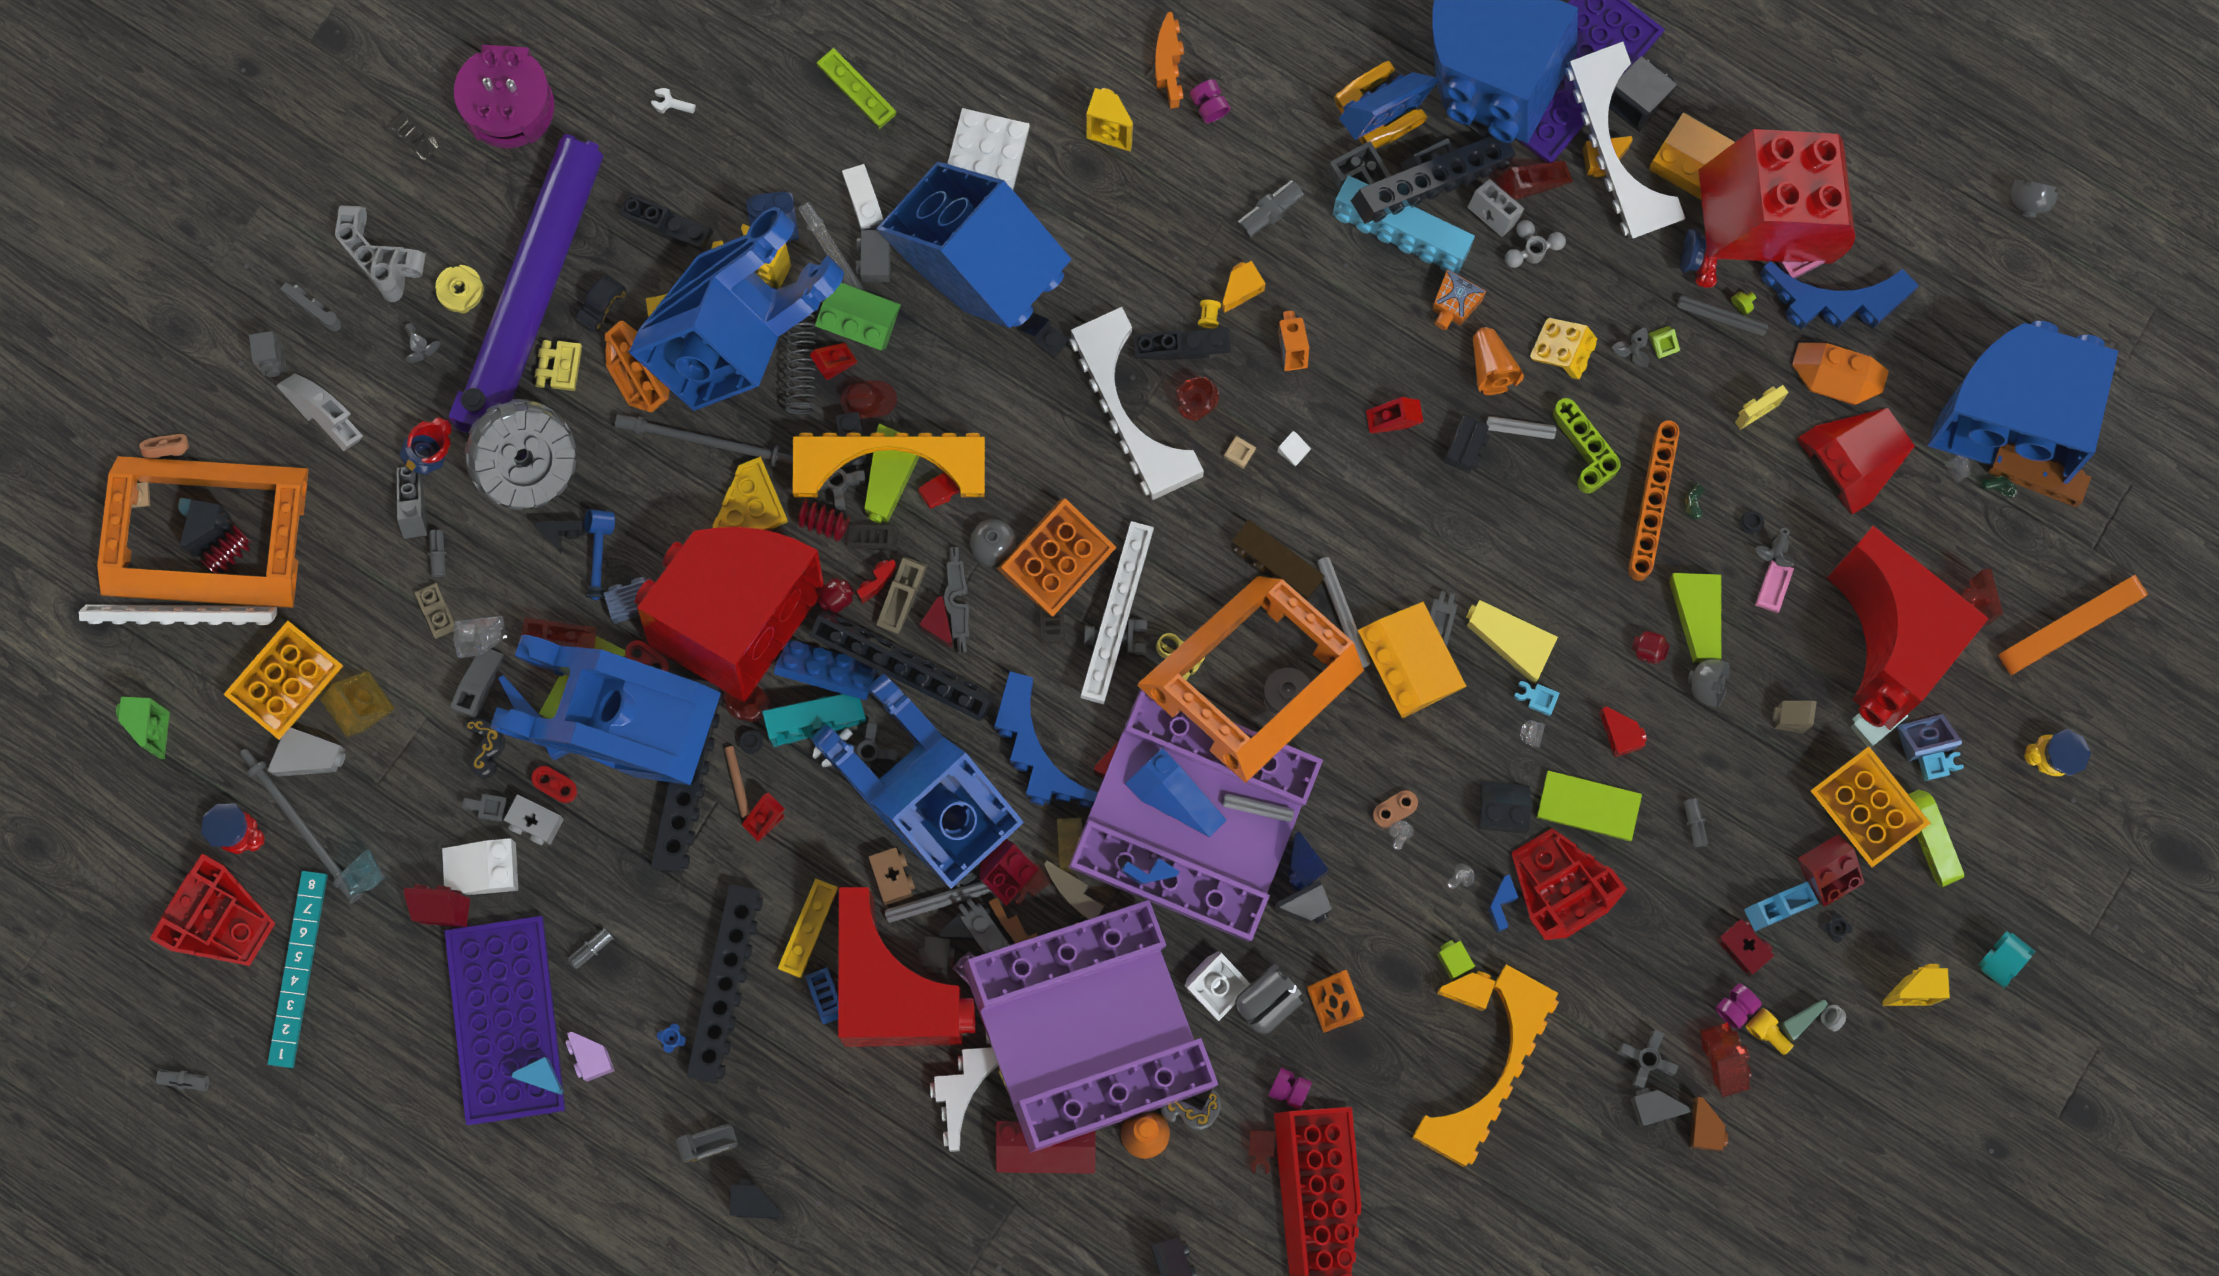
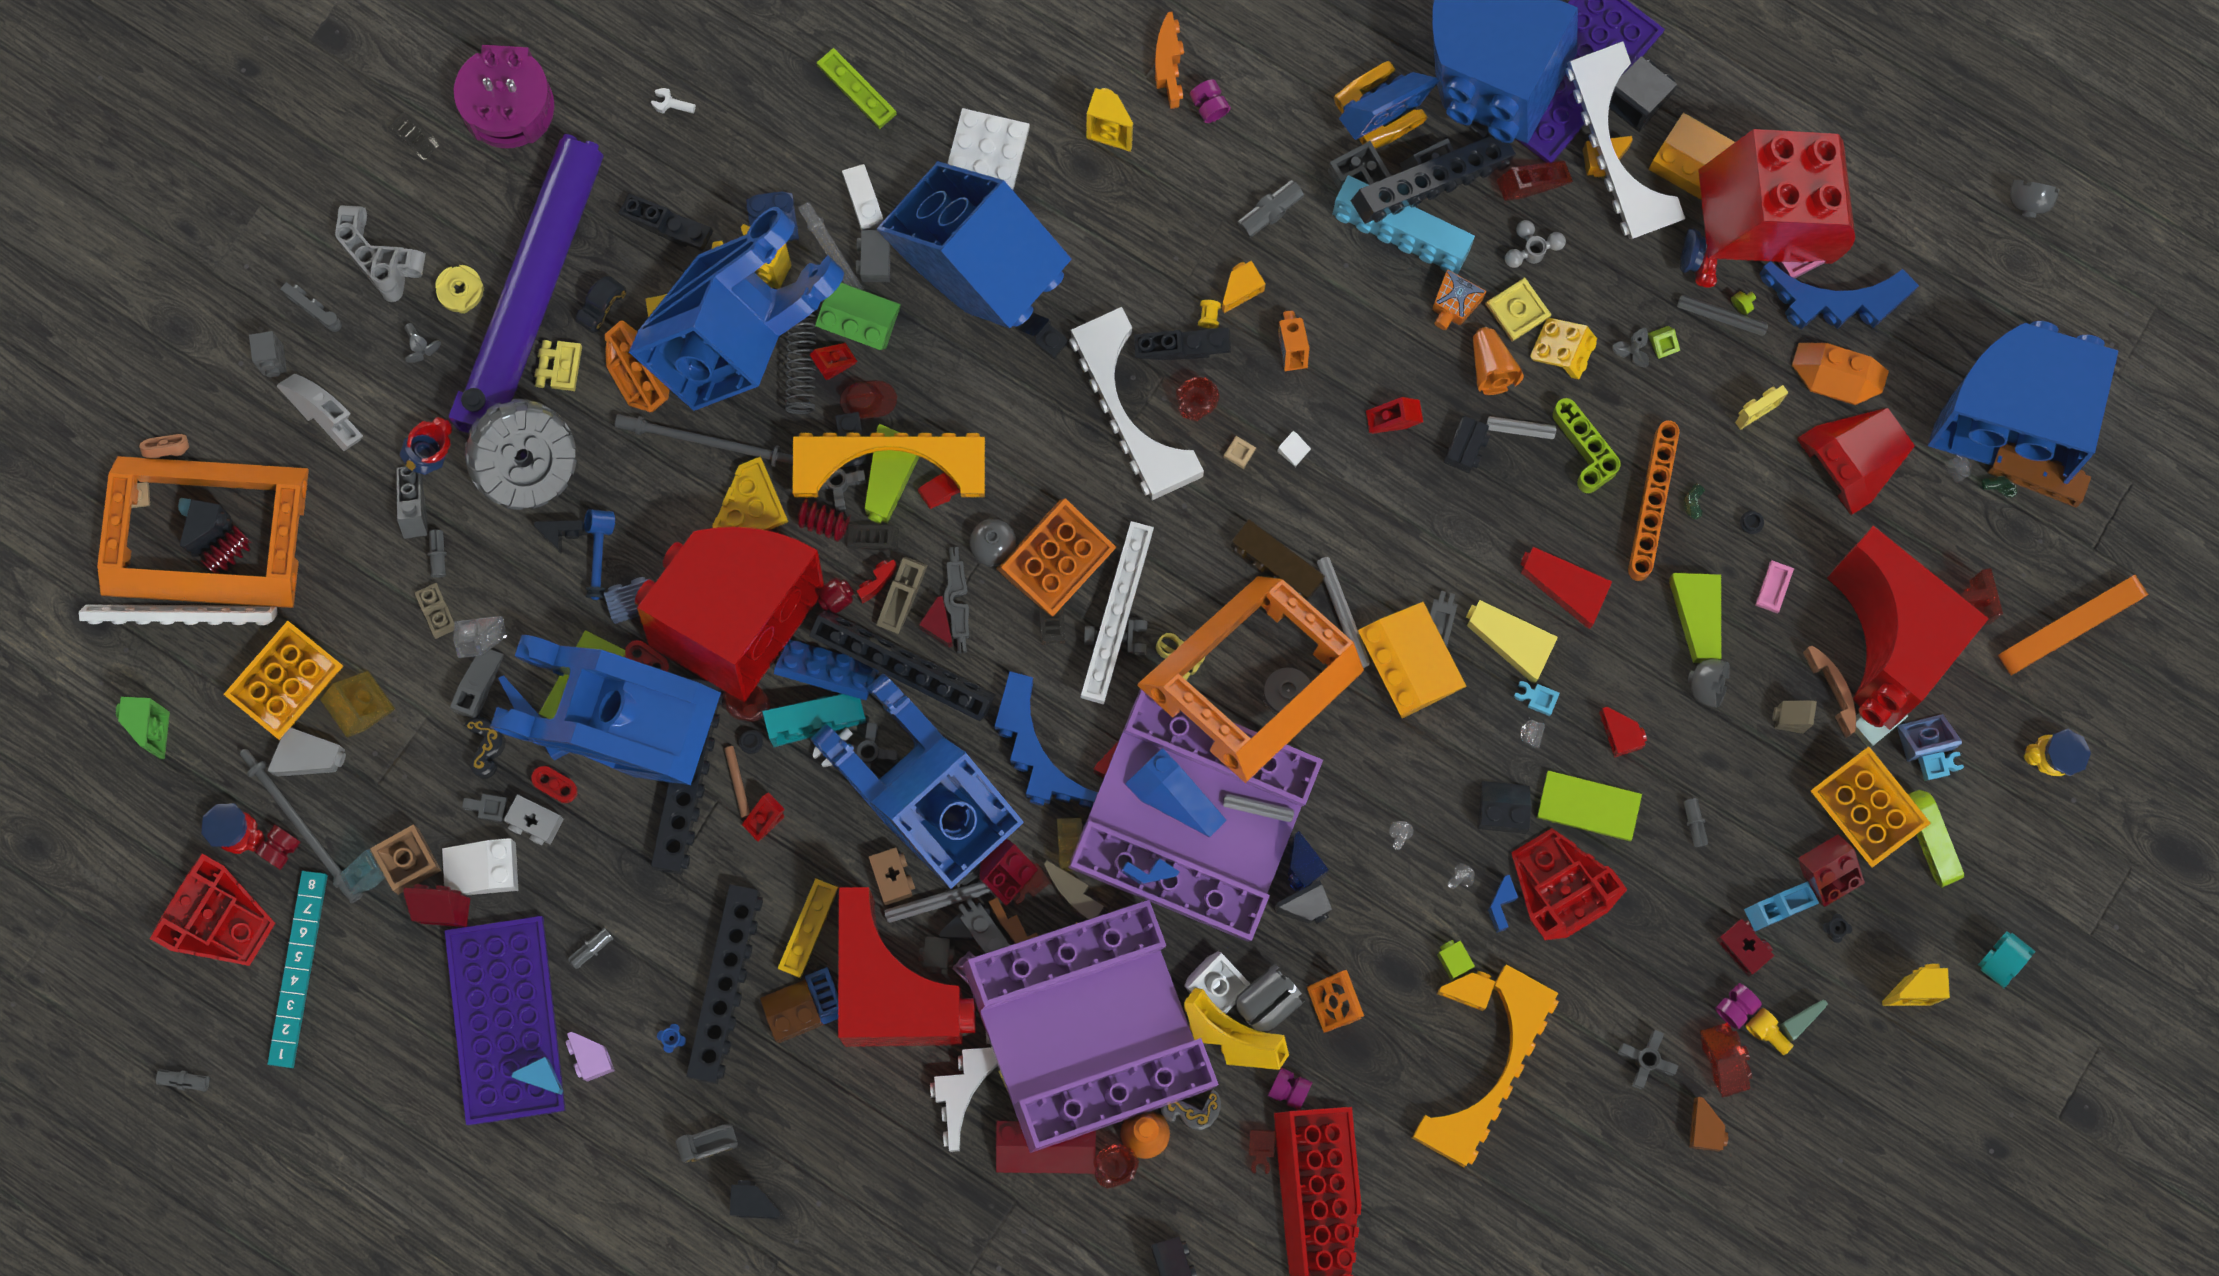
(277, 847): none -> dark red wheel
(405, 859): none -> medium nougat slope
(560, 633): clear red slope -> none
(791, 1011): none -> reddish brown slope
(1115, 1165): none -> clear red hair
(1238, 1042): none -> yellow arch
(1395, 808): nougat plate -> none
(1495, 208): light grey brick -> none
(1518, 309): none -> light yellow plate
(1568, 585): none -> red slope
(1651, 647): dark red head -> none
(1655, 1107): dark grey slope -> none
(1779, 546): dark grey plant -> none
(1819, 661): none -> nougat slope
(1833, 1017): light grey tile -> none

